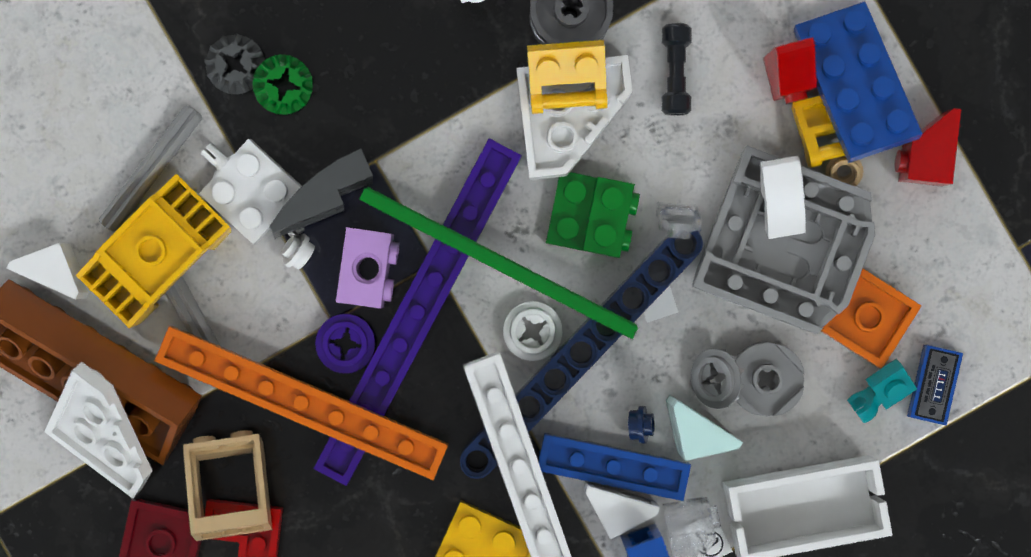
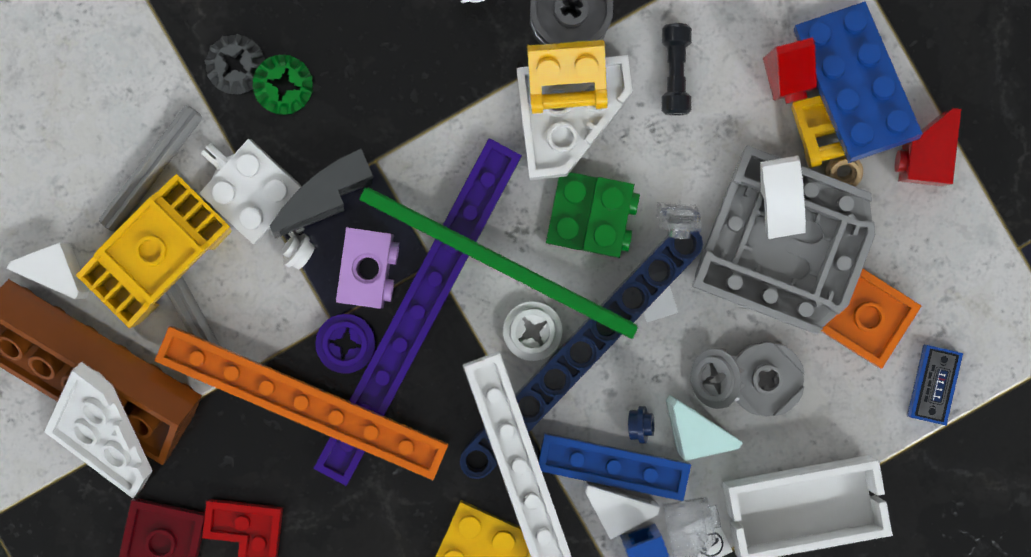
(232, 523): tan window -> none
(885, 388): teal plate -> none

